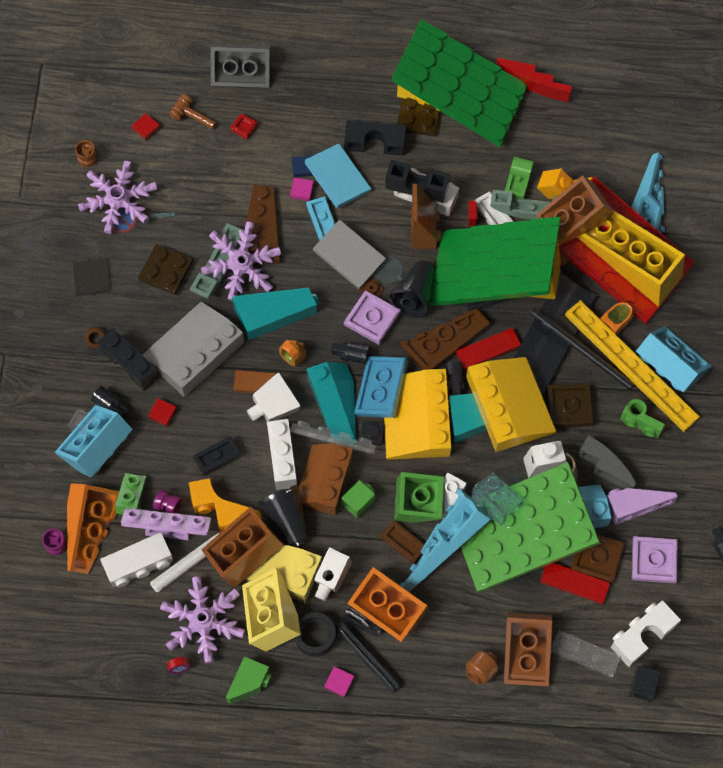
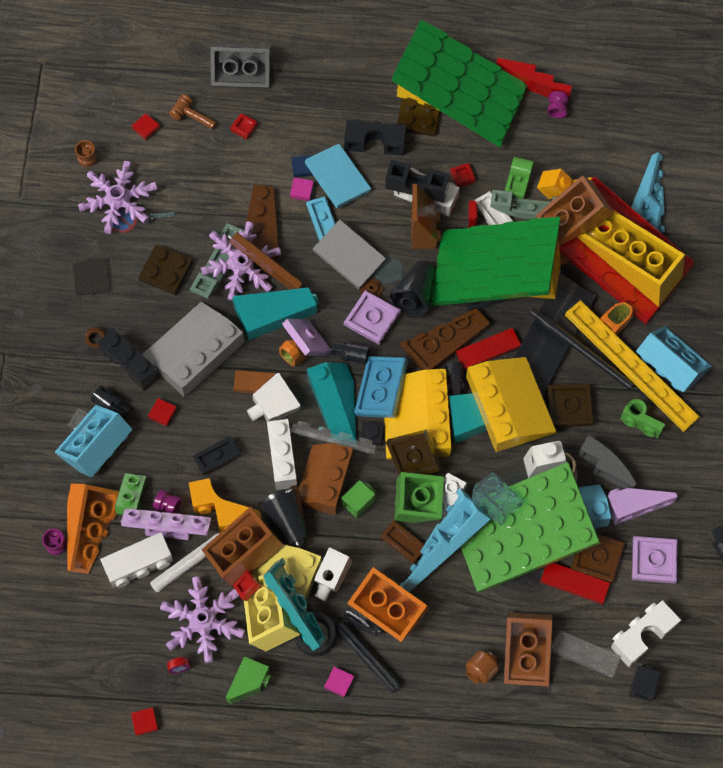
(144, 721): none -> red tile
(246, 585): none -> red tile
(264, 261): none -> dark orange tile
(294, 604): none -> teal wing
(306, 337): none -> lavender plate
(414, 453): none -> dark brown plate
(462, 175): none -> red tile
(558, 102): none -> magenta wheel

